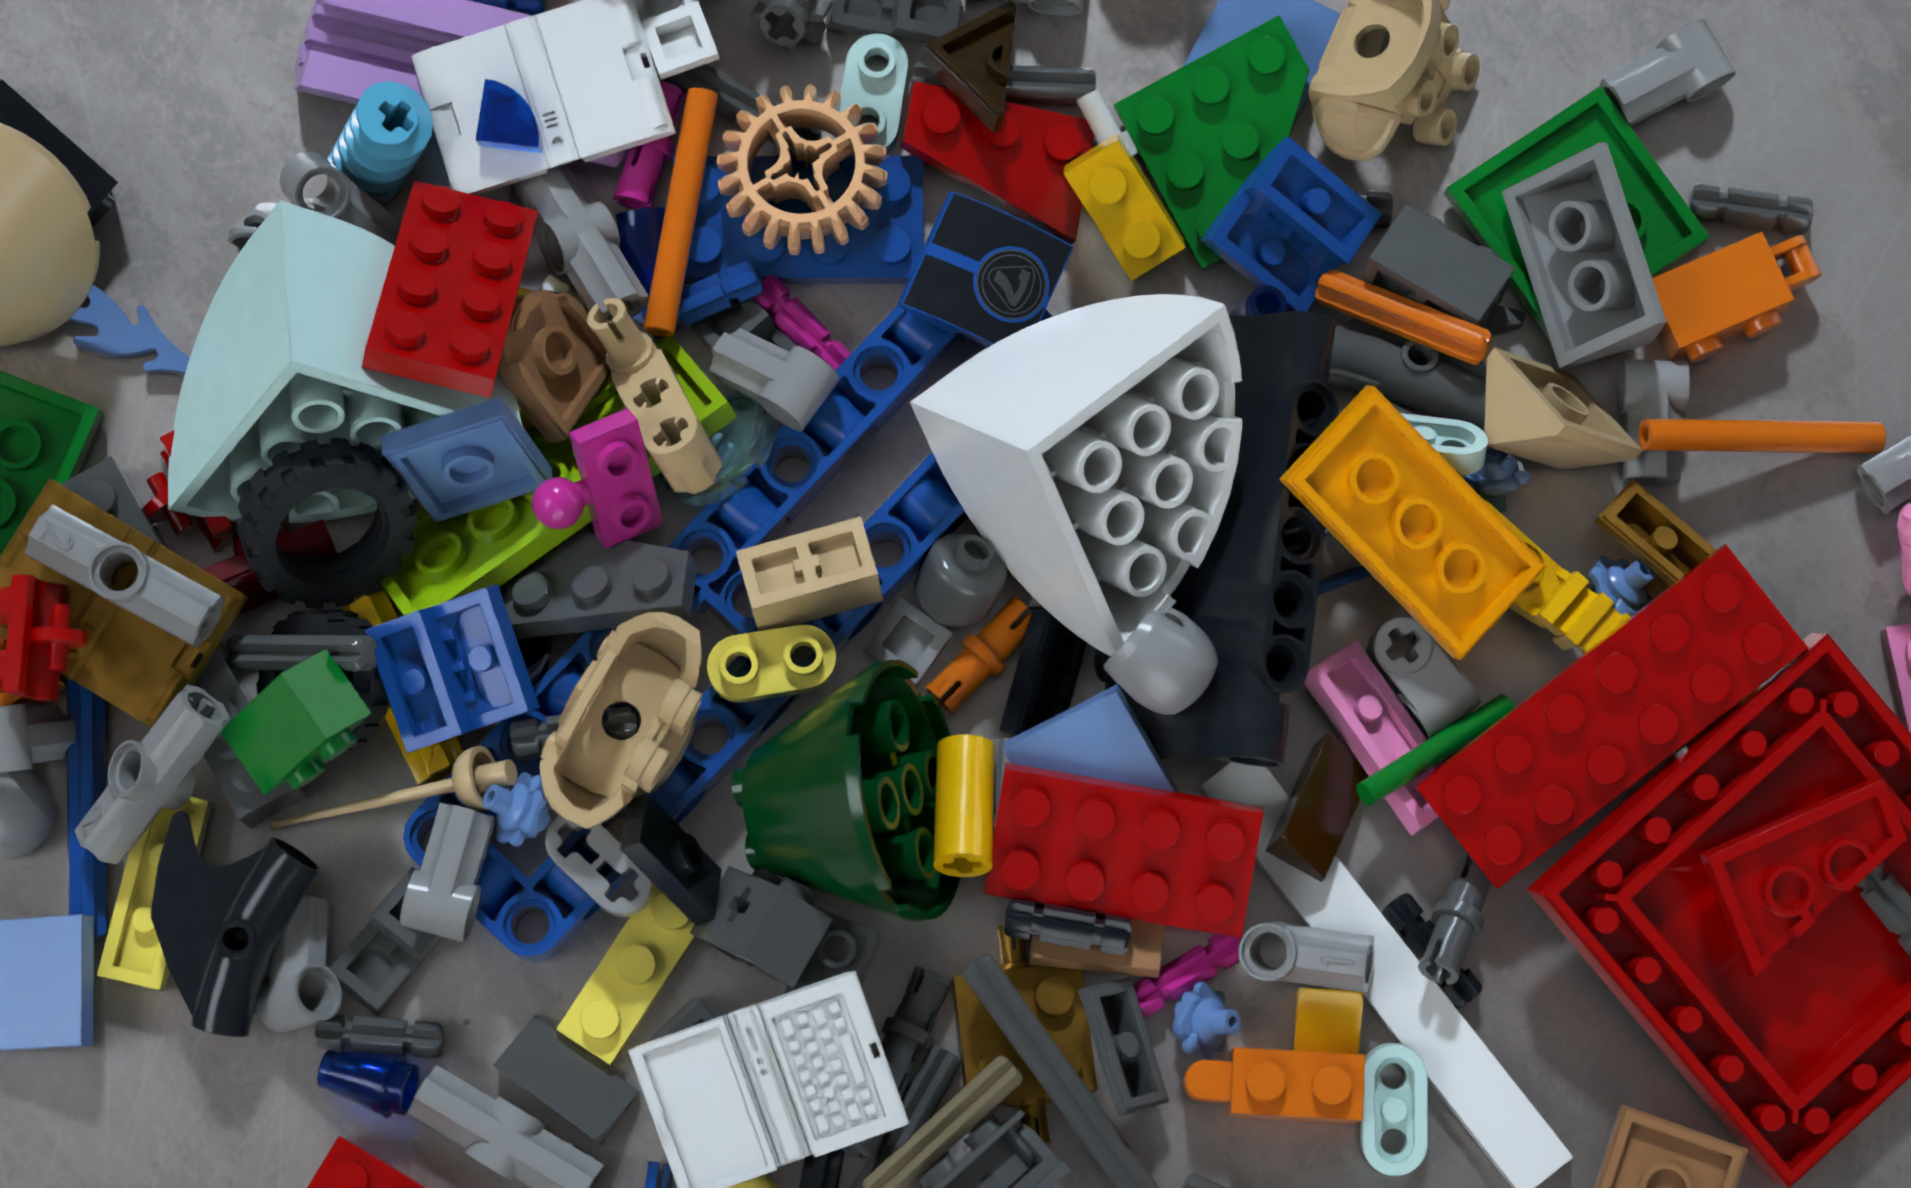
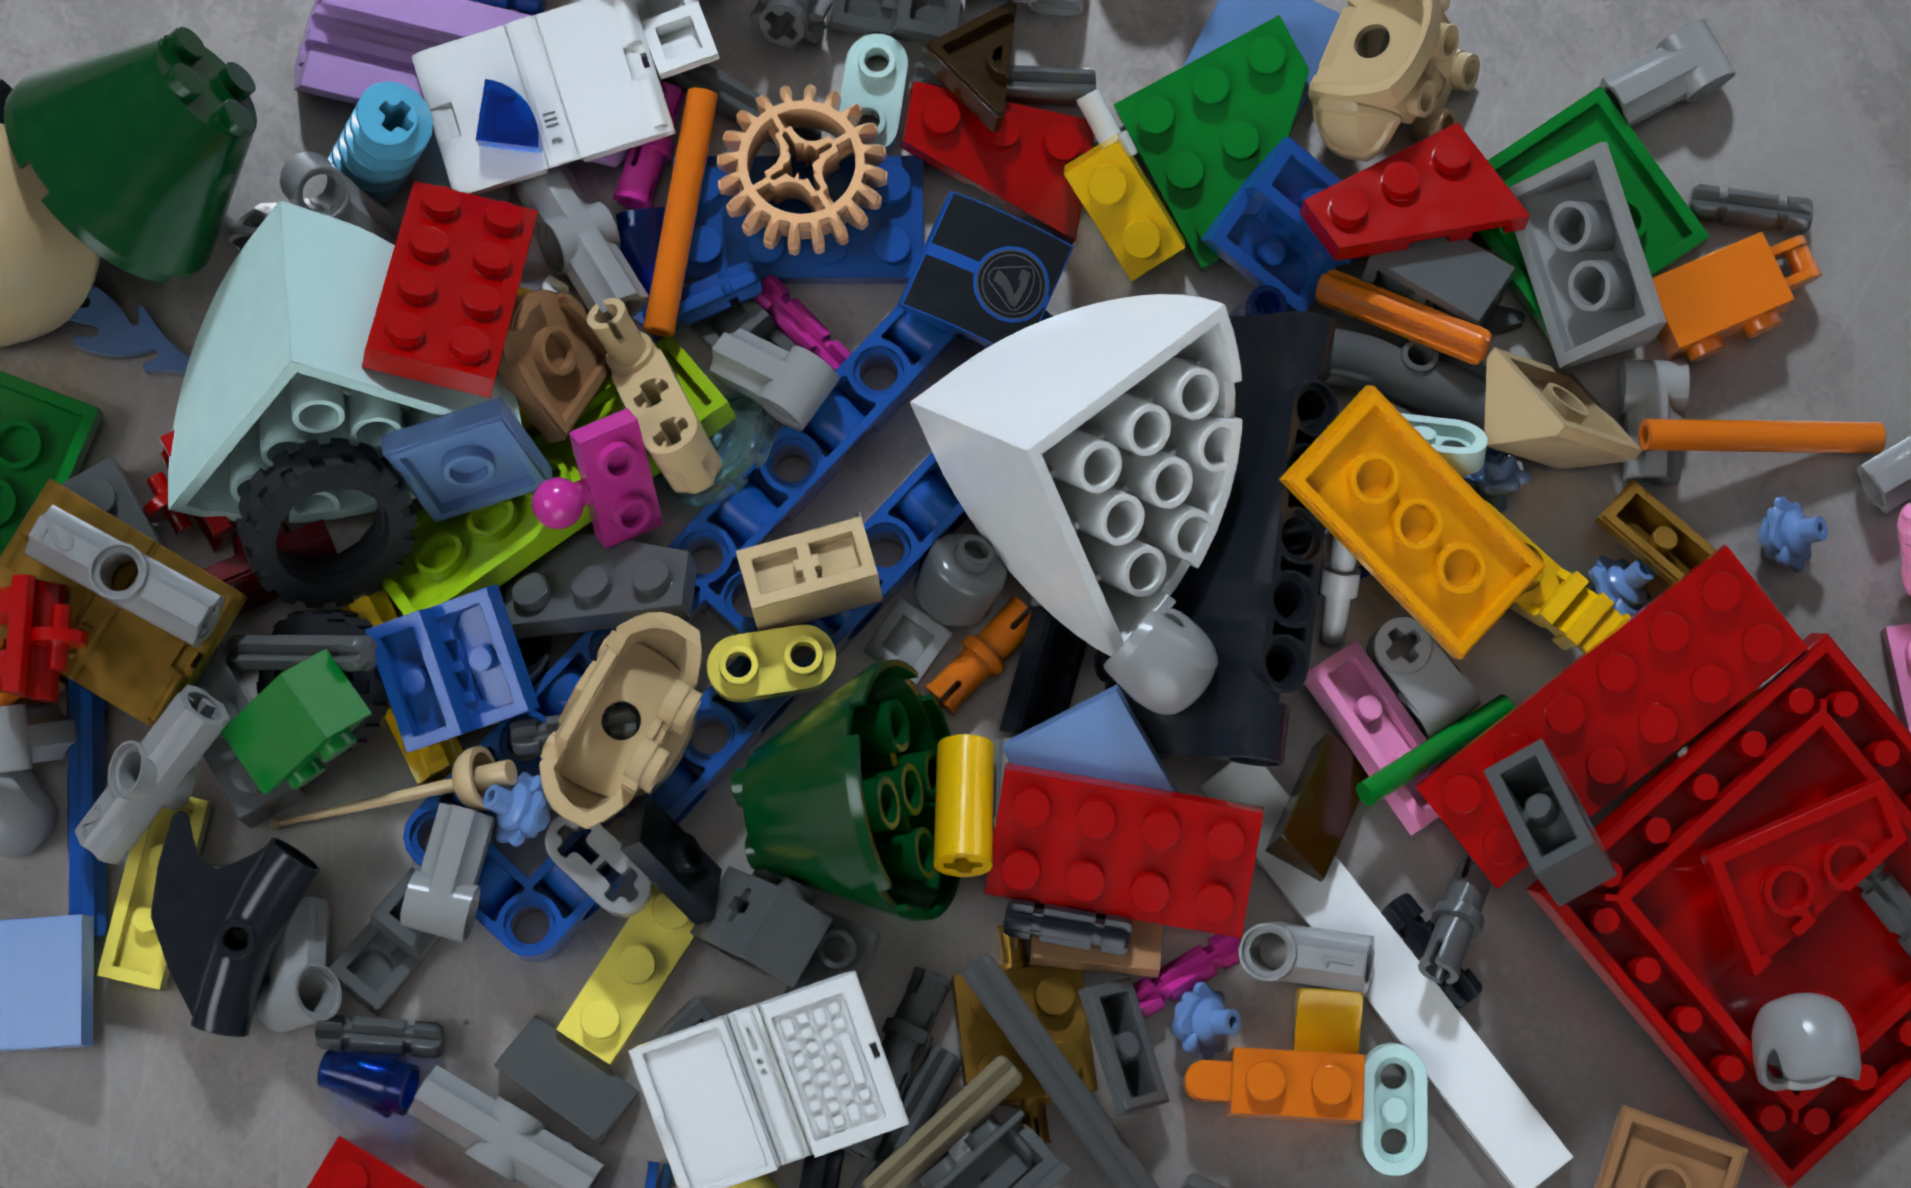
(138, 149): none -> dark green cone
(1339, 585): none -> white bar
(1413, 196): none -> red wing
(1550, 822): none -> dark grey brick
(1789, 534): none -> medium blue plant
(1806, 1041): none -> light grey helmet

